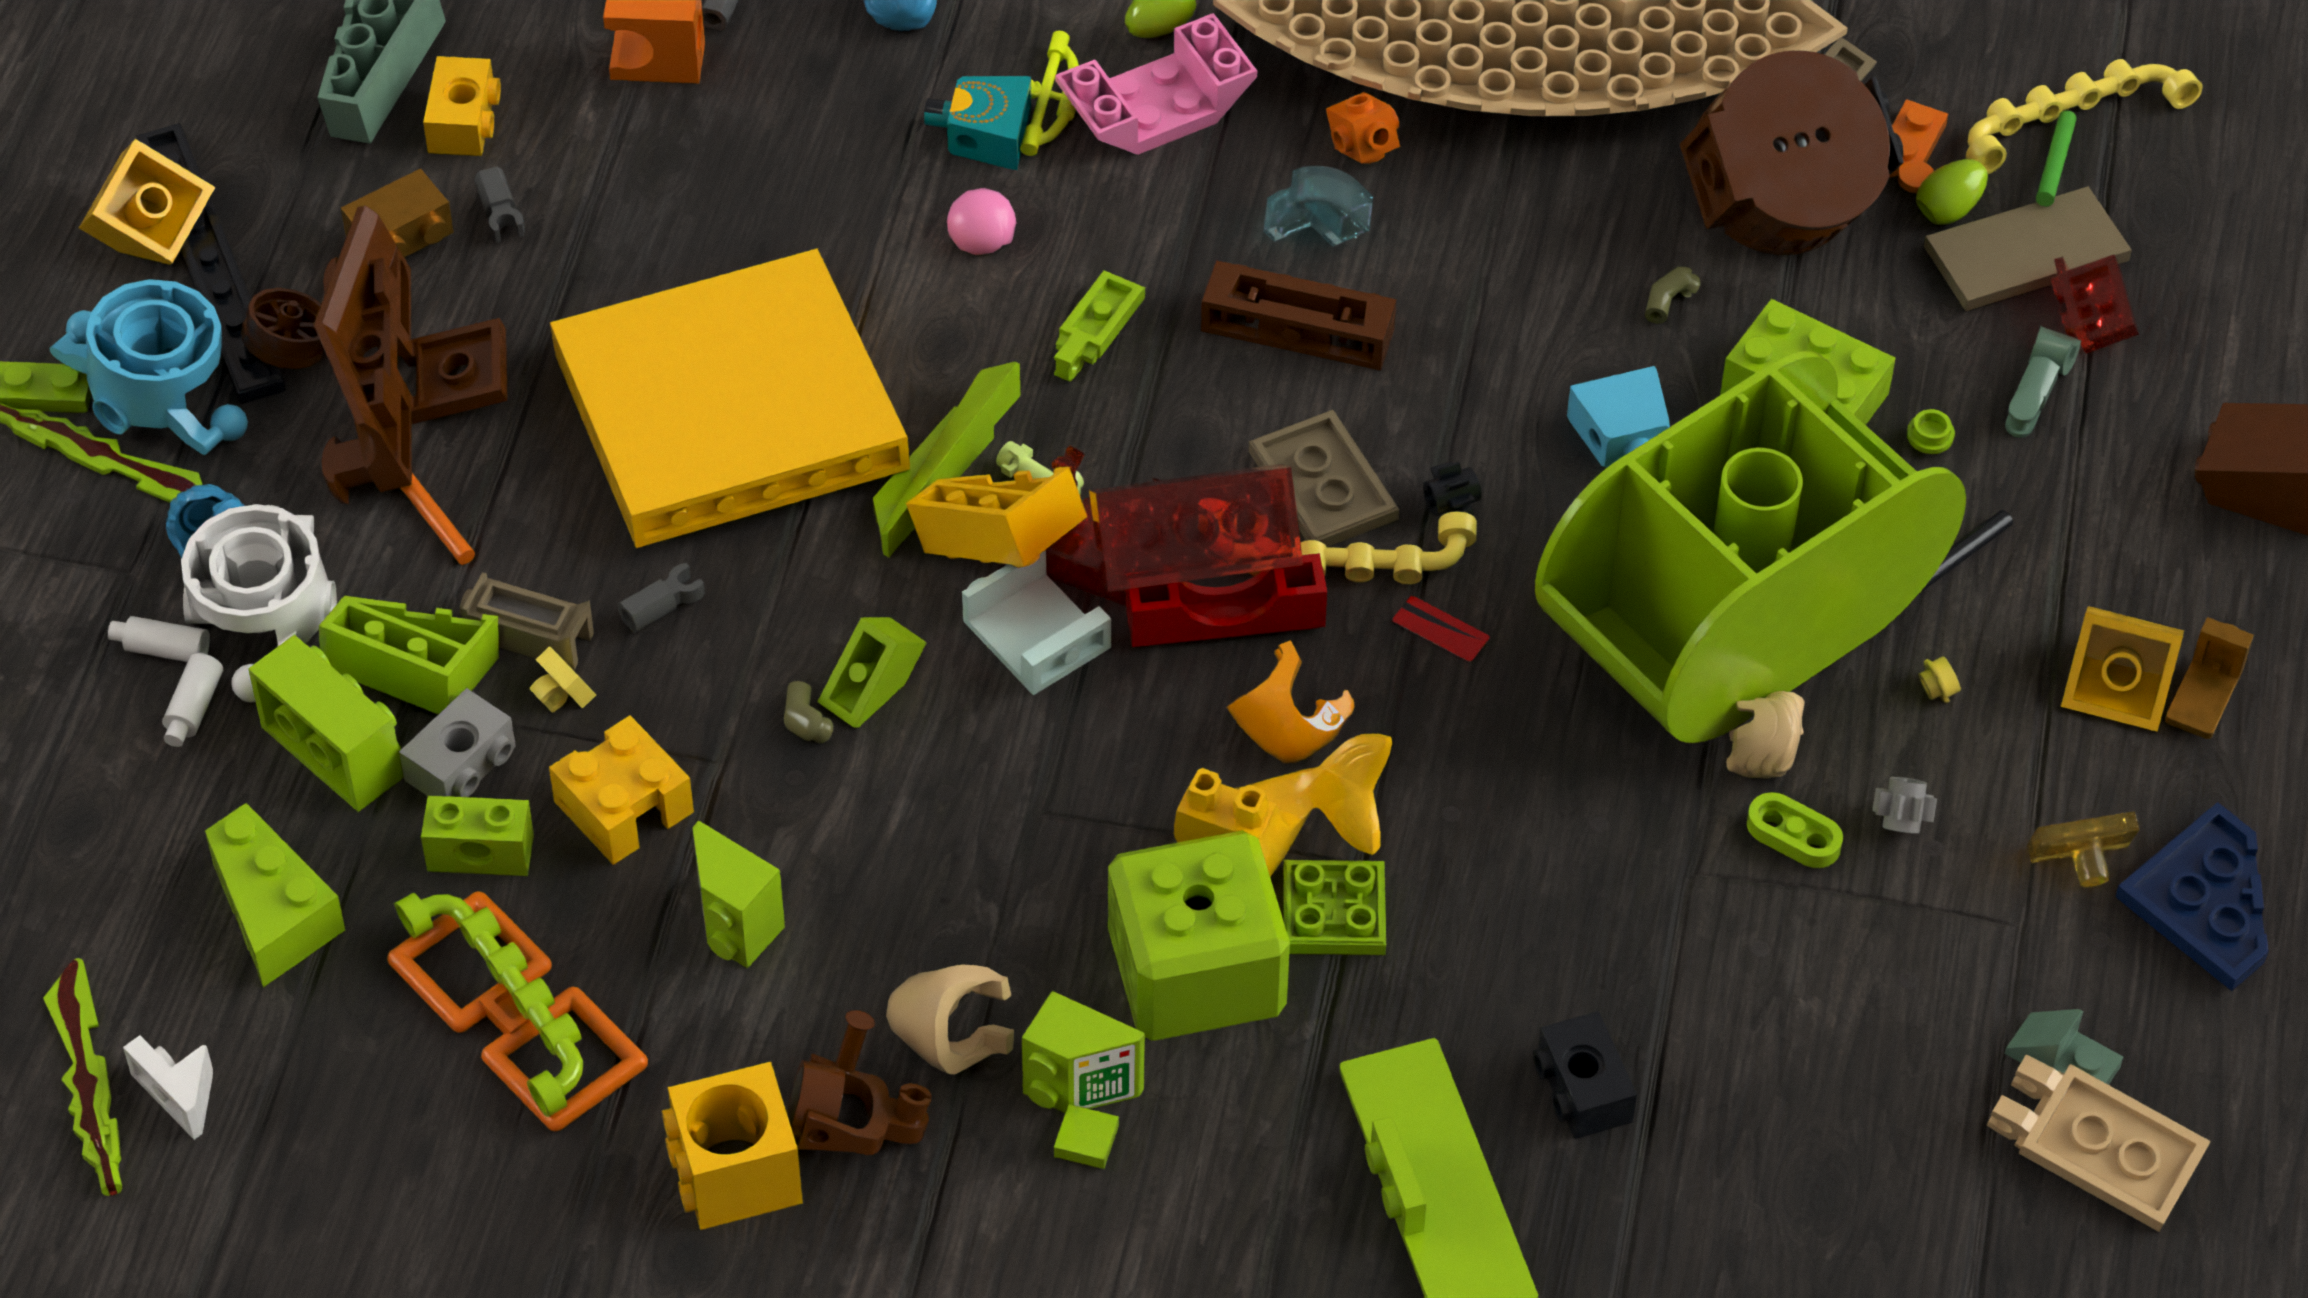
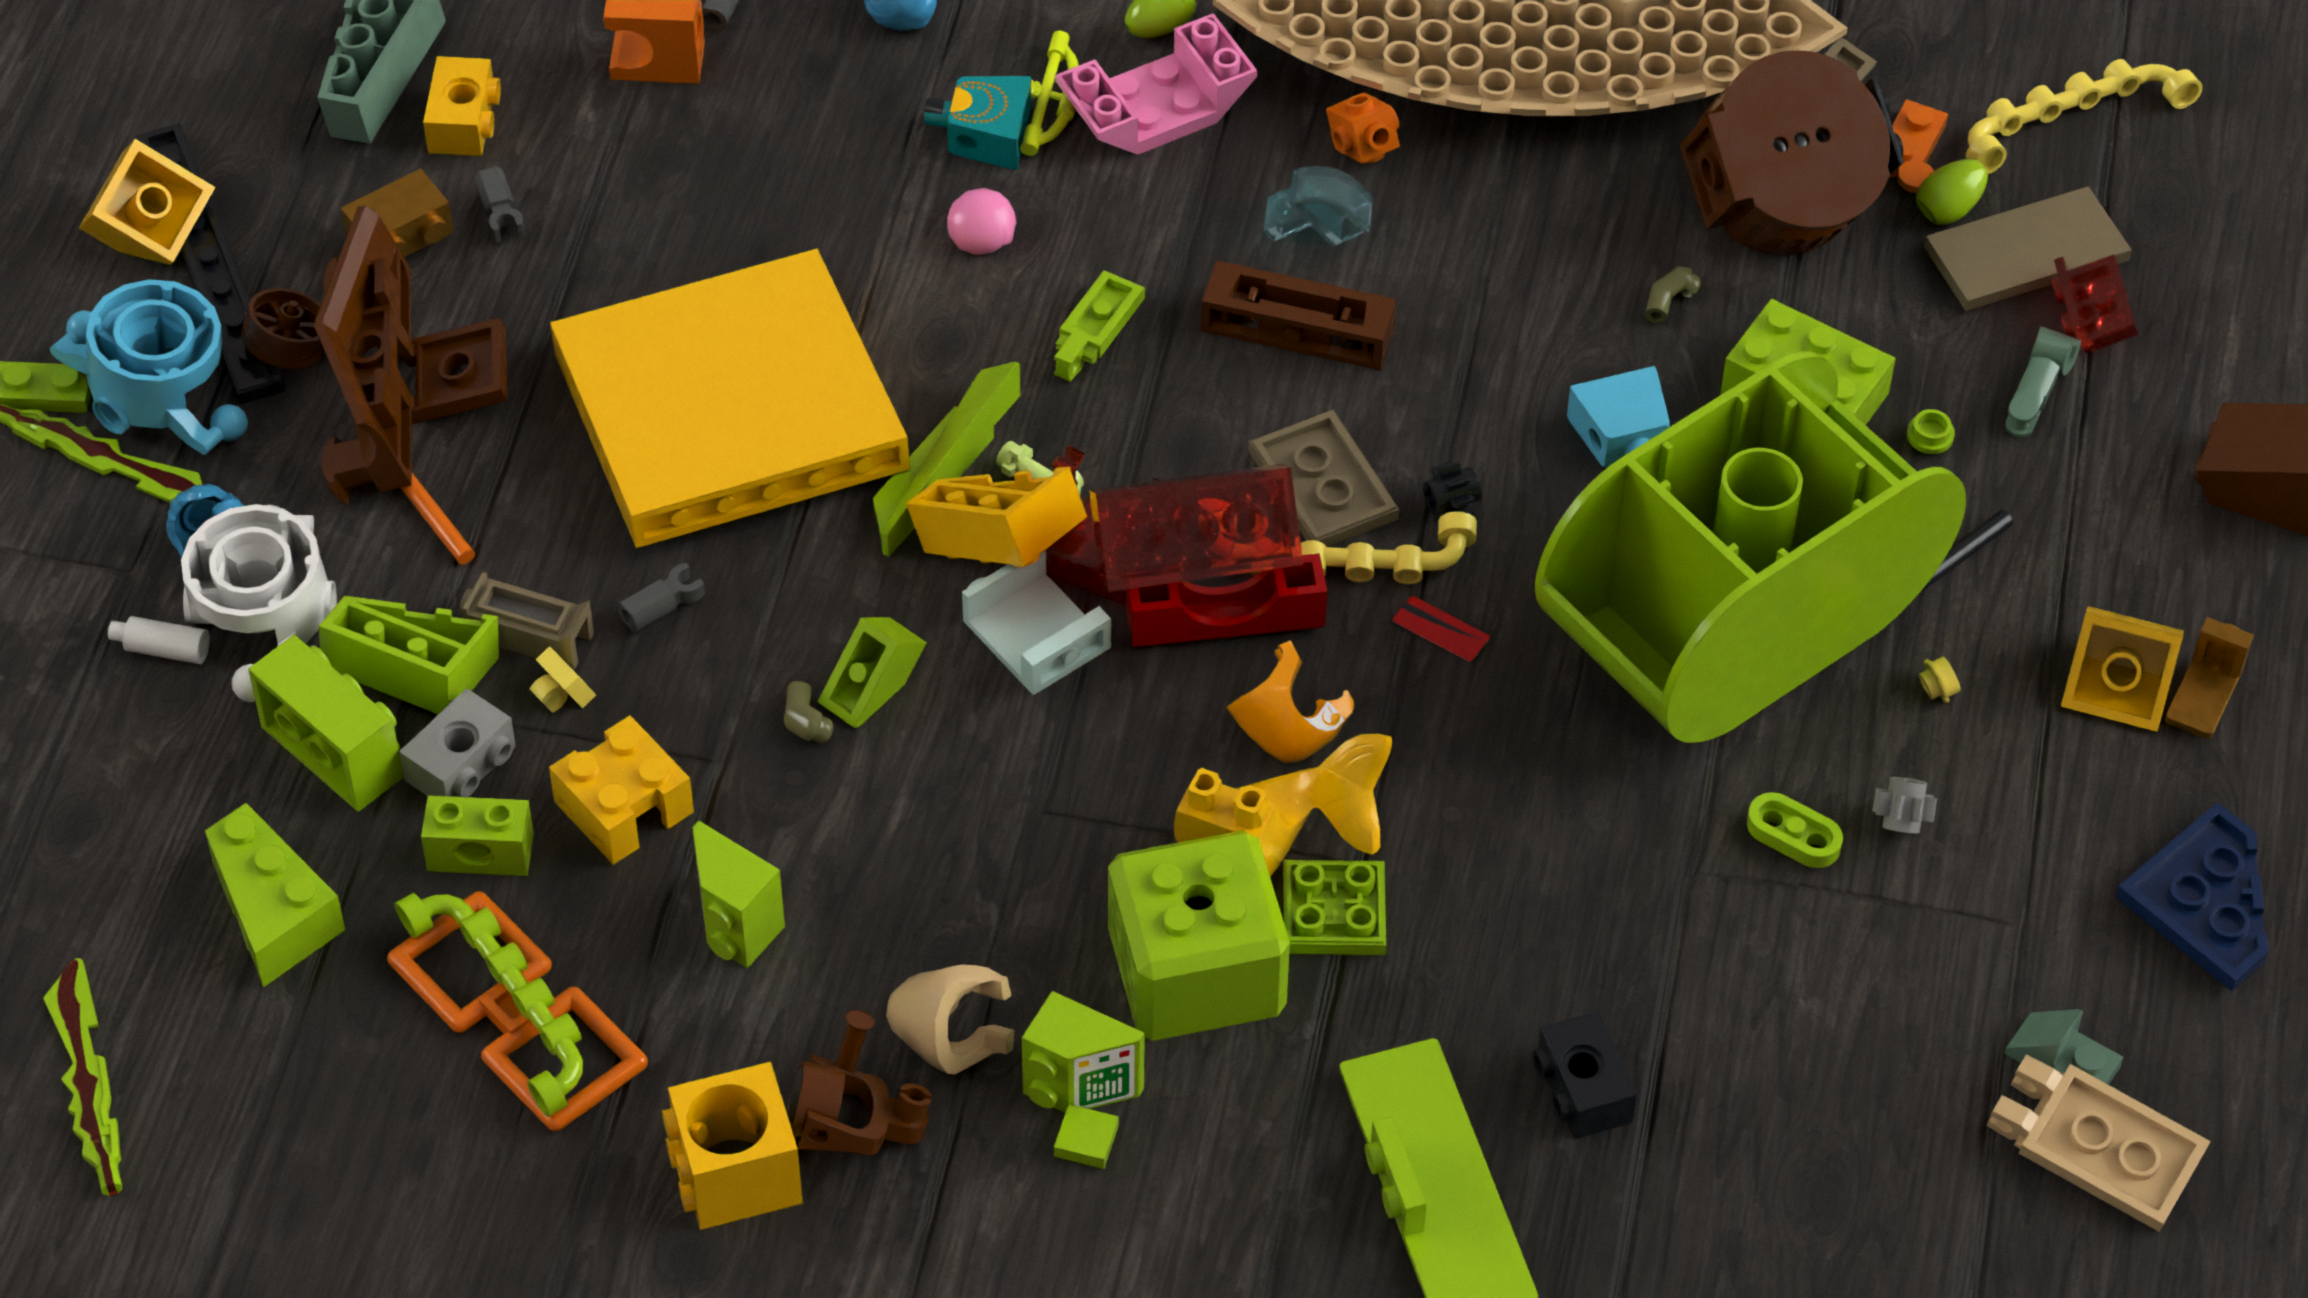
(178, 1087): white slope -> none
(191, 698): white cylinder -> none
(1771, 739): tan hair -> none
(2056, 158): bright green bar -> none
(2085, 842): clear yellow tile -> none

